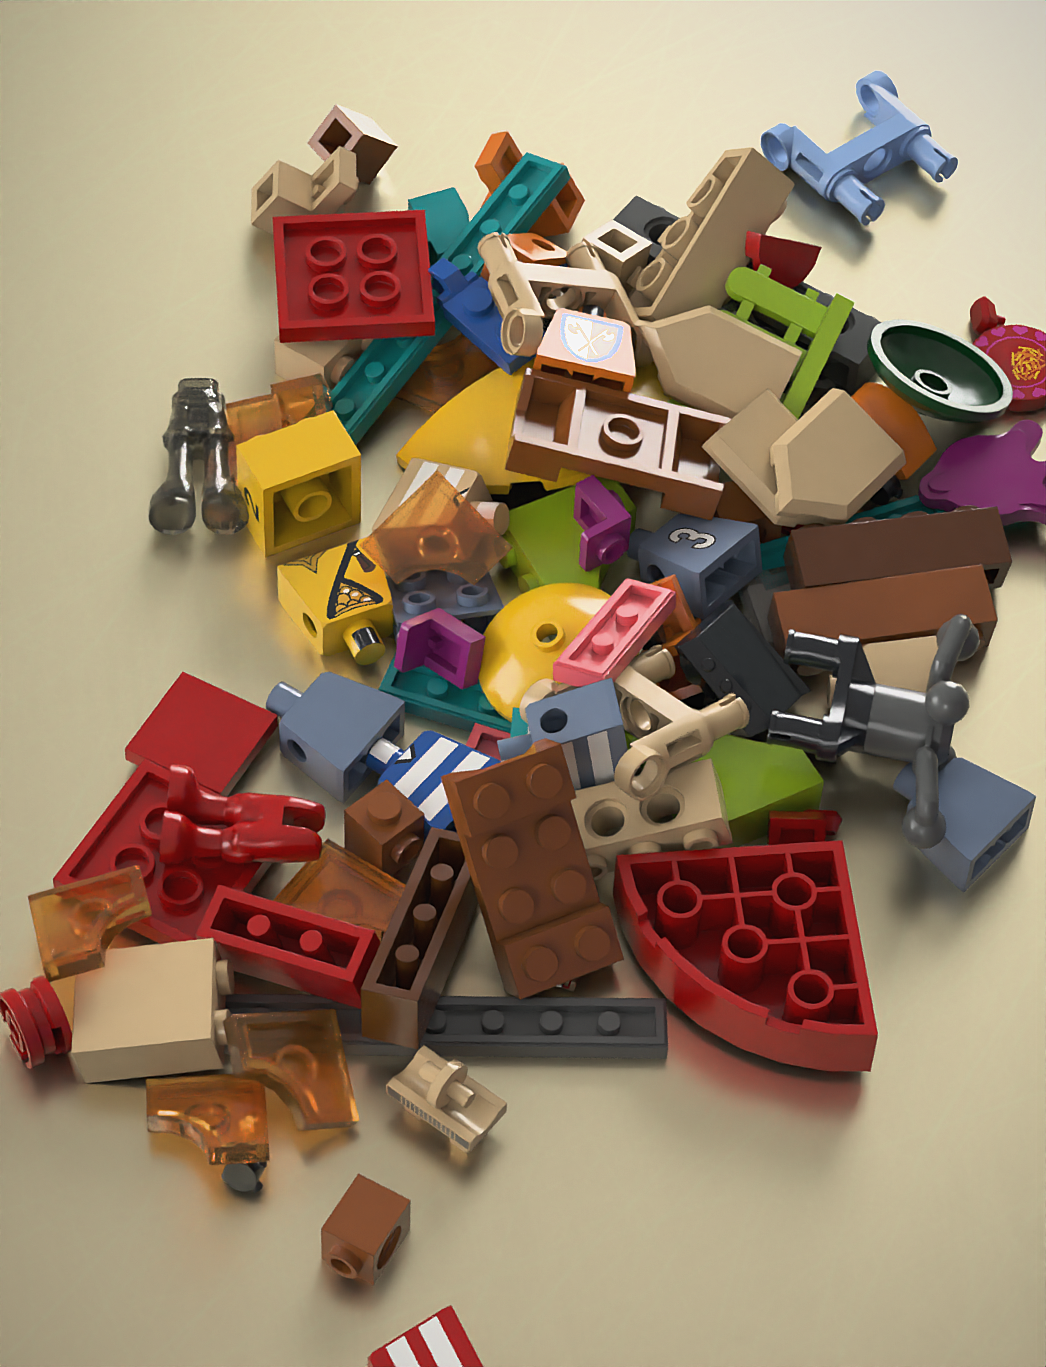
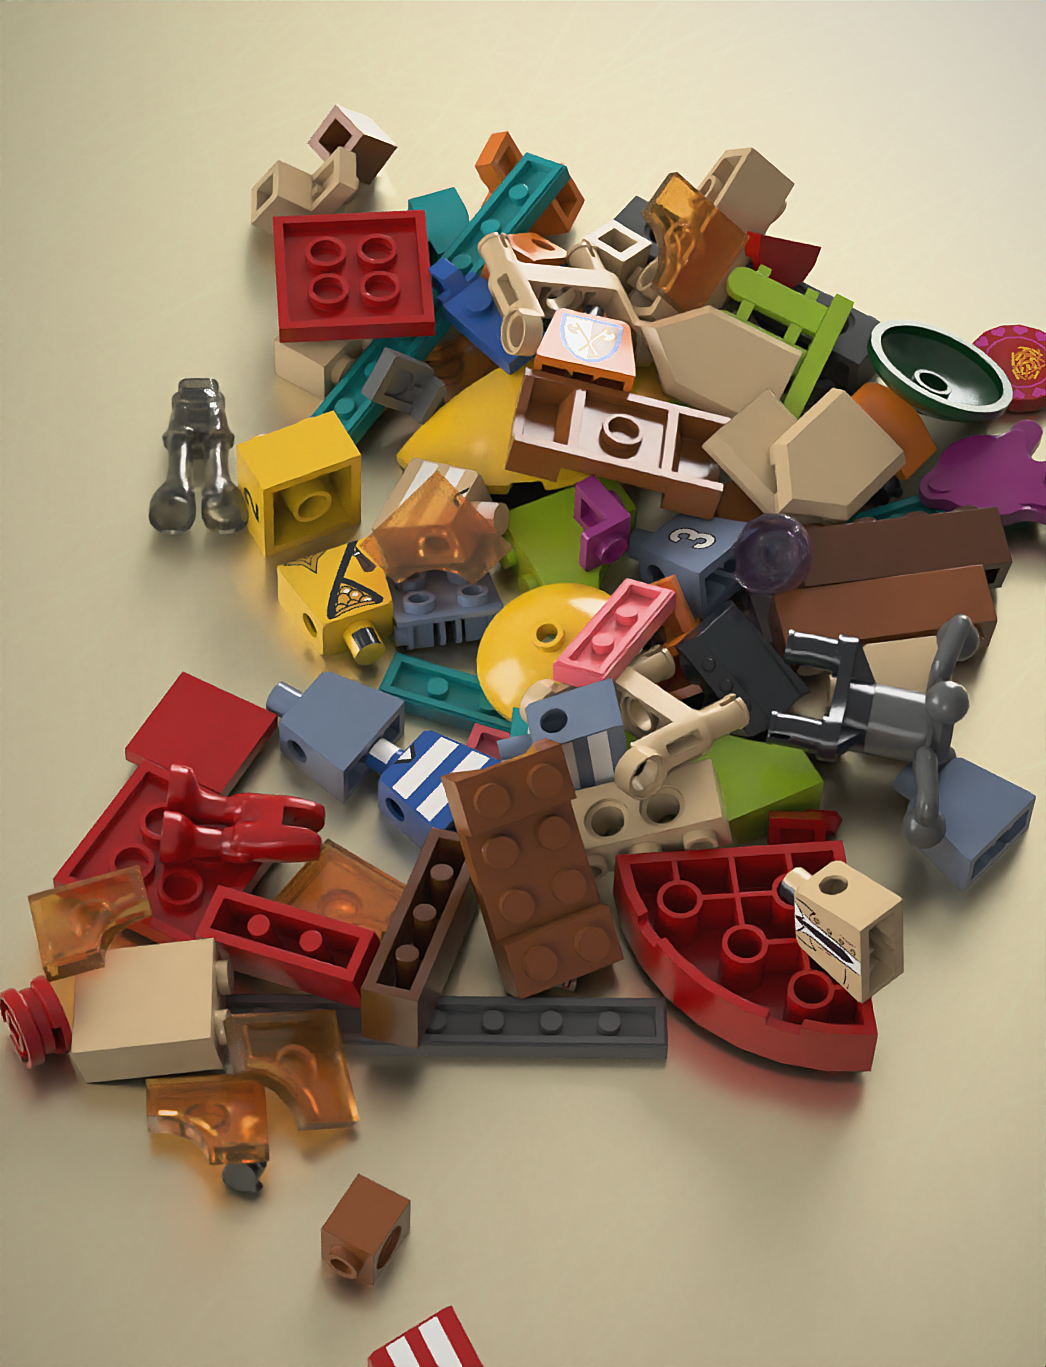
(284, 407): clear orange slope -> none
(384, 828): dark orange brick -> none
(405, 385): none -> dark grey slope
(442, 646): magenta bracket -> none
(447, 1098): tan hips -> none
(693, 243): none -> clear orange tile
(772, 555): none -> clear purple hair
(844, 171): light blue connector -> none
(848, 926): none -> tan torso
(984, 316): red rock -> none

